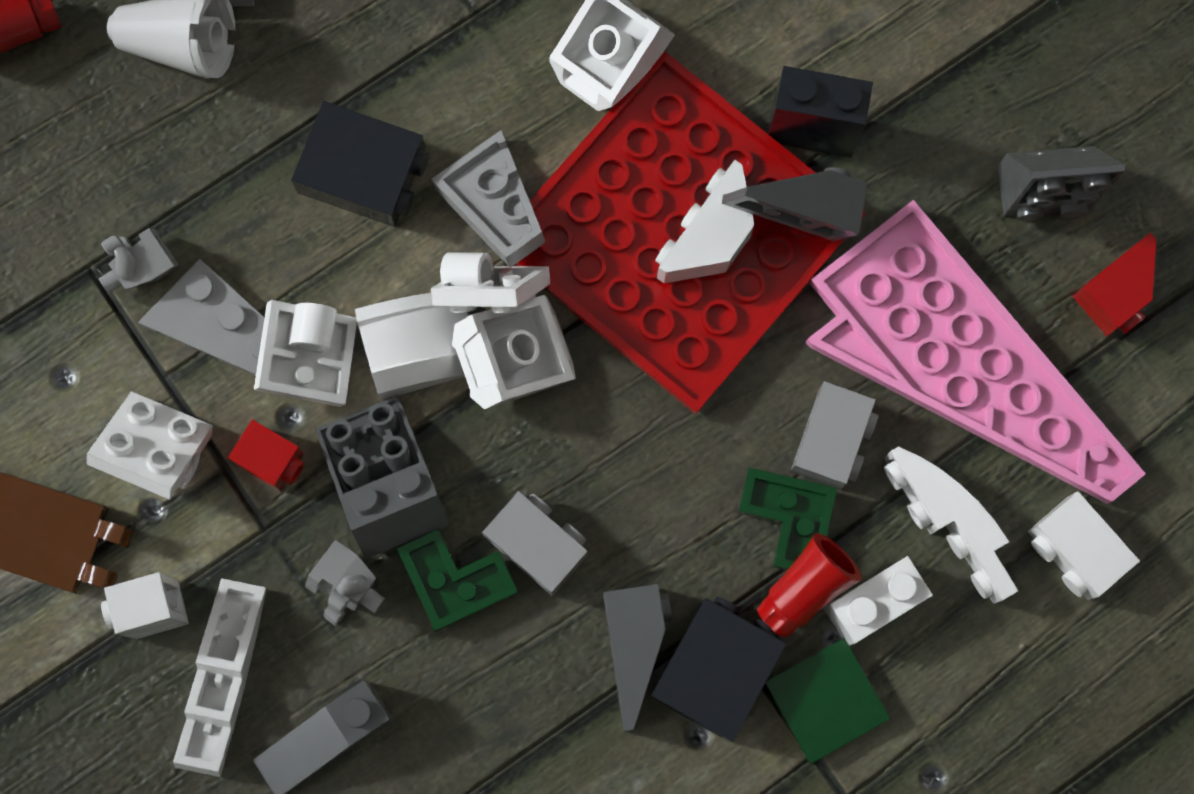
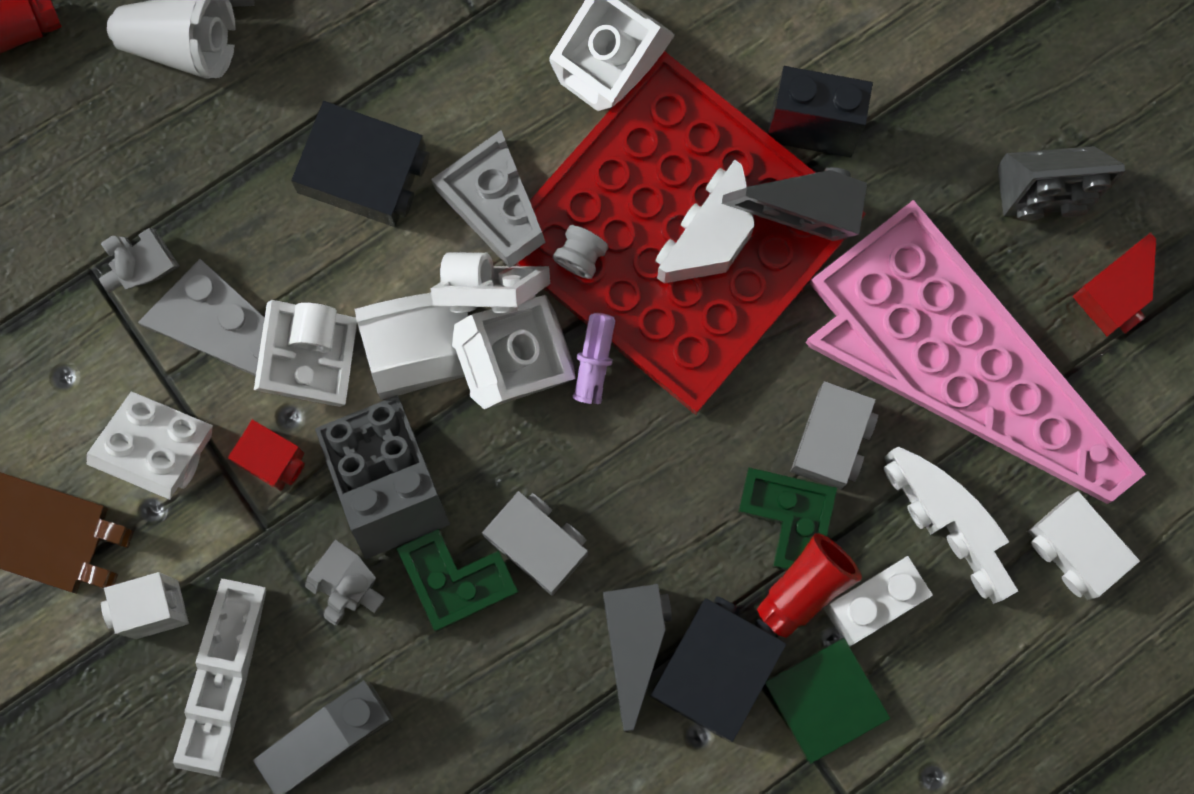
(580, 251): none -> light grey wheel
(594, 358): none -> lavender axle

